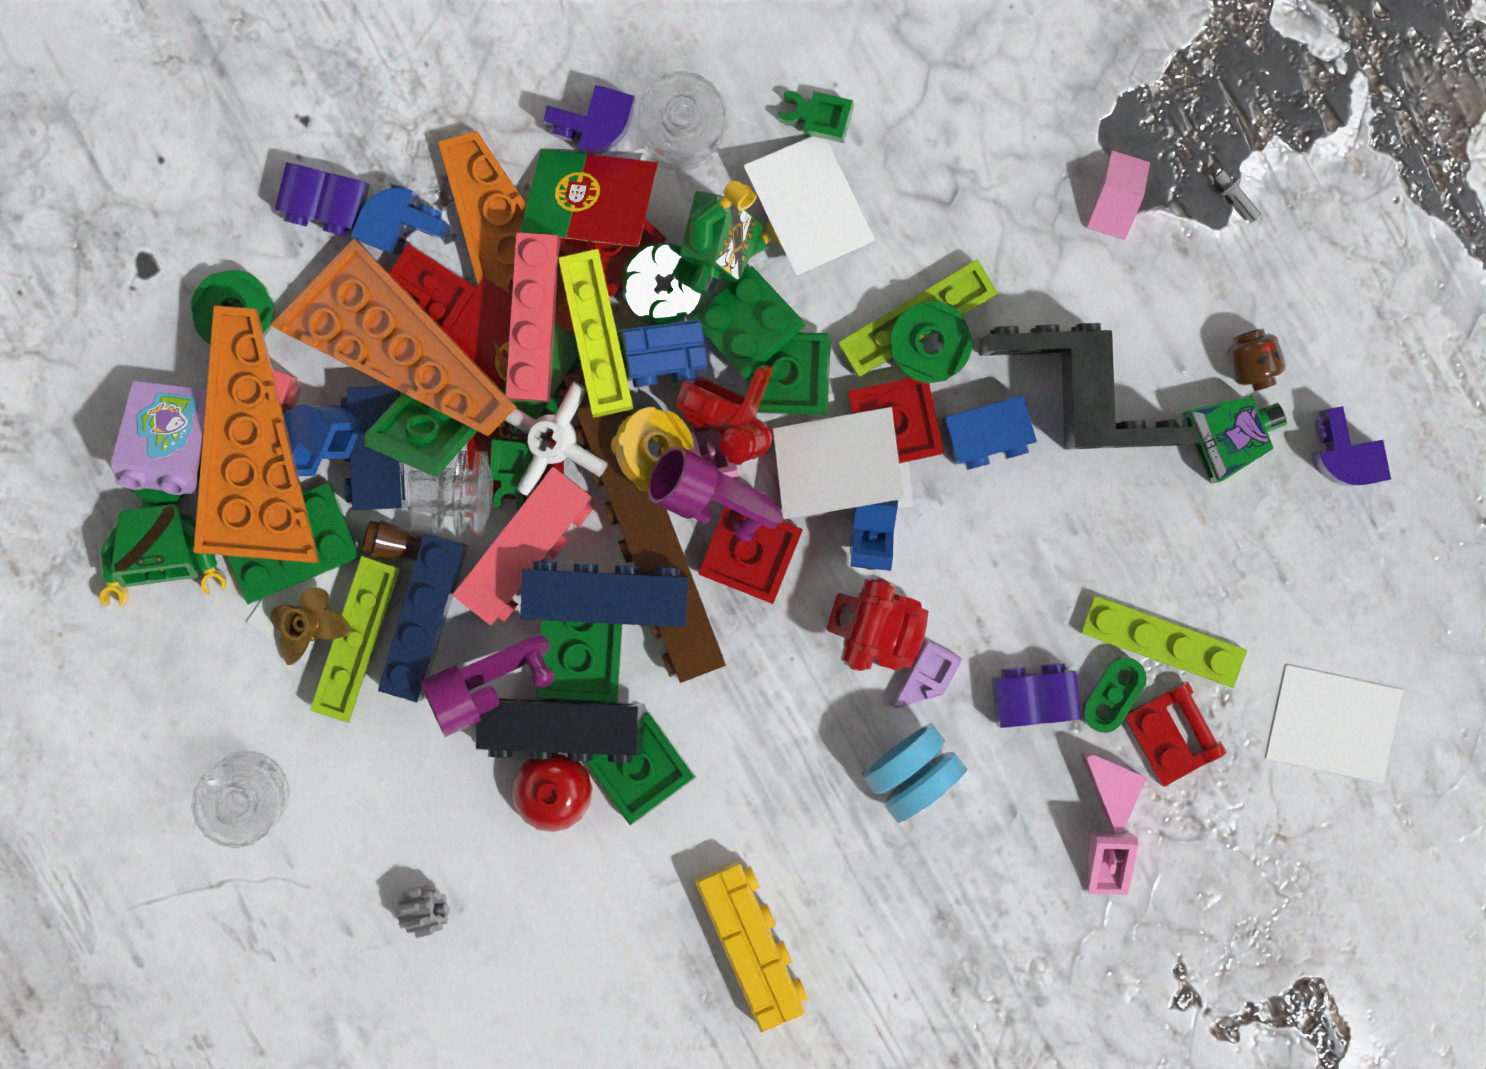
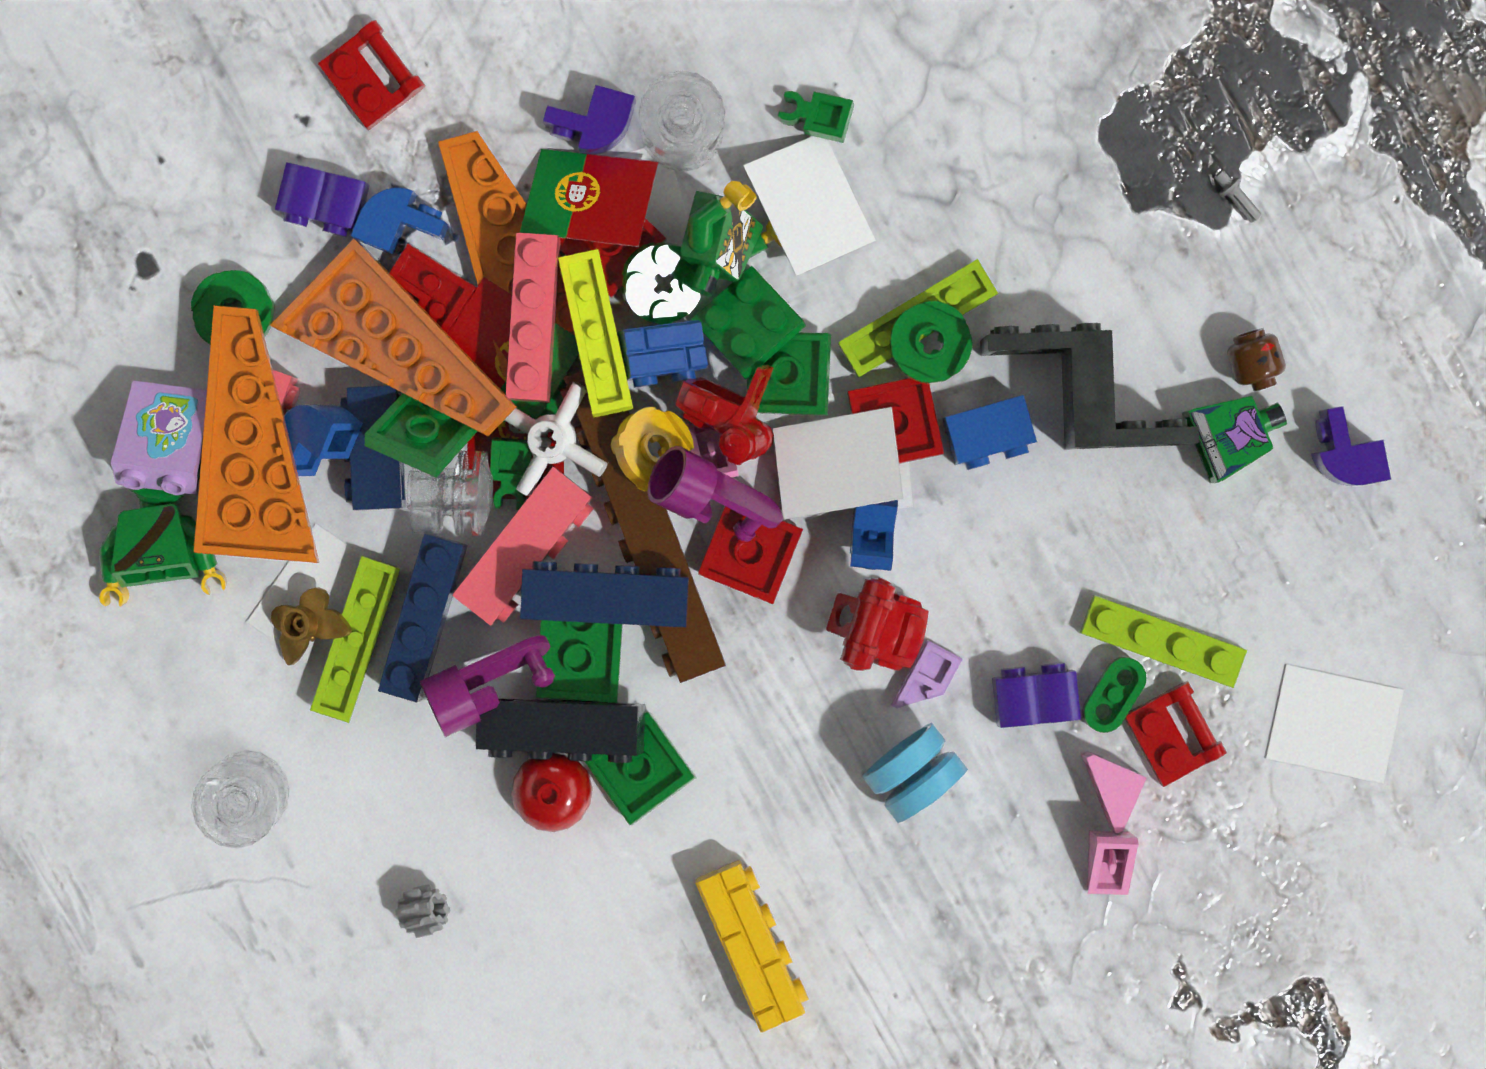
(333, 543): green plate -> none
(360, 83): none -> red plate
(390, 541): reddish brown cone -> none
(1119, 195): bright pink slope -> none

